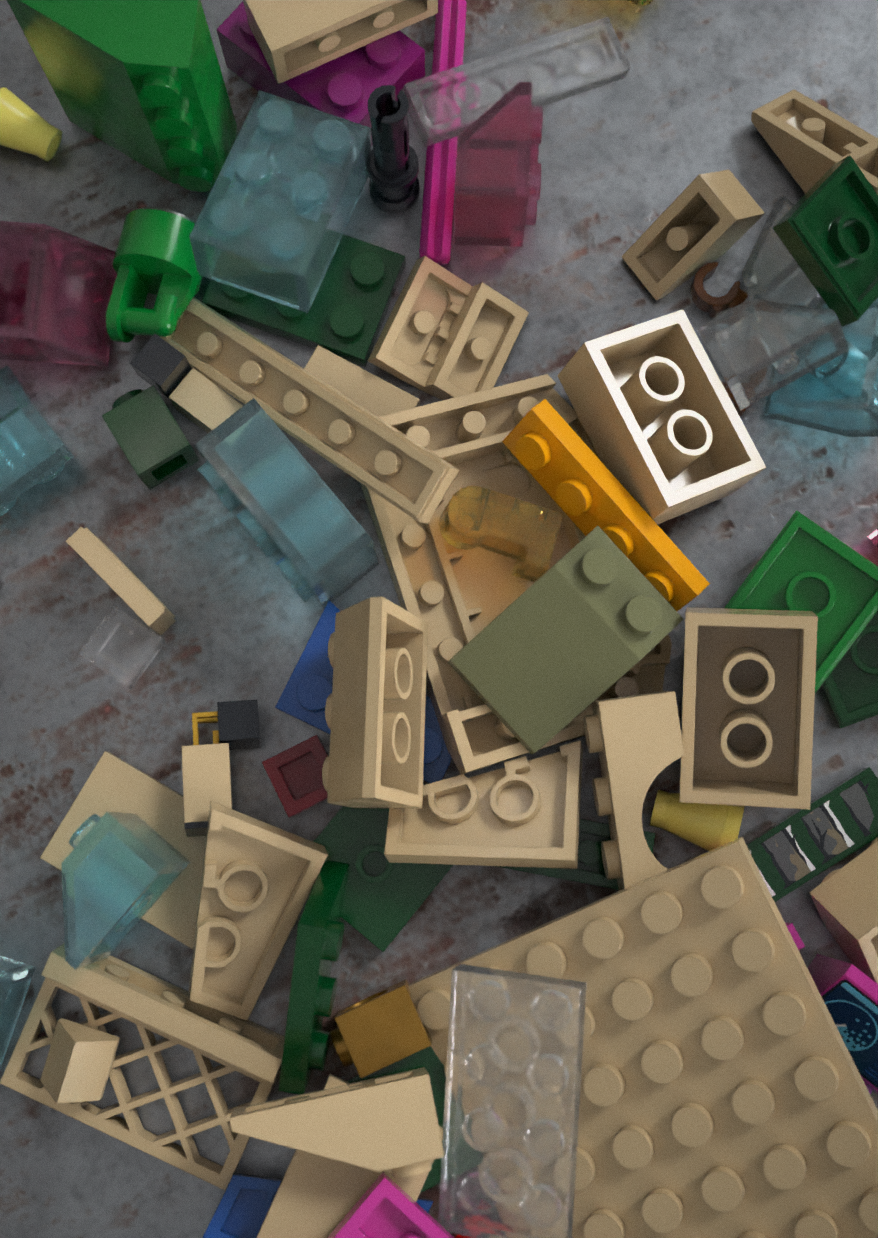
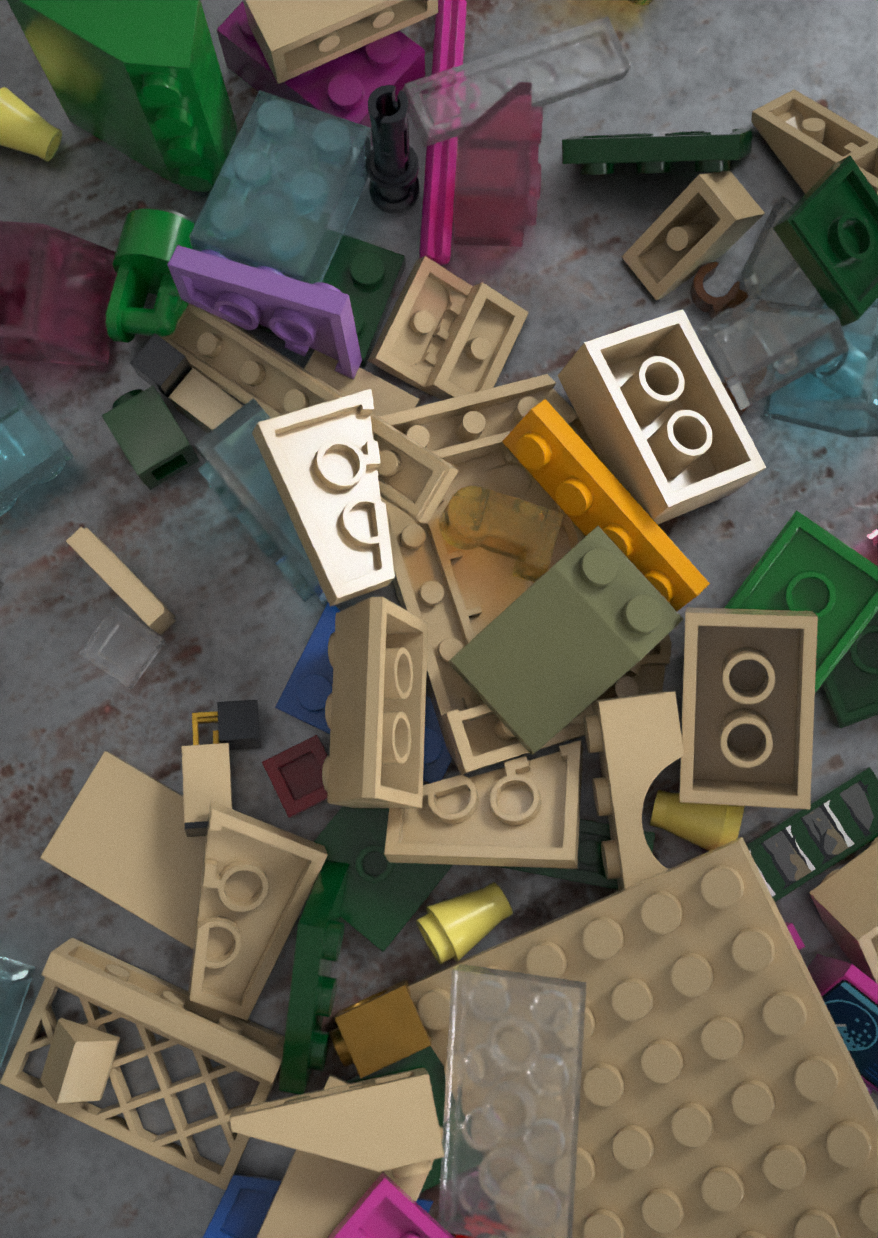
(112, 882): clear light blue slope -> none
(250, 296): none -> medium lavender wing
(330, 487): none -> wing
(462, 922): none -> light yellow cone
(655, 153): none -> dark green wing

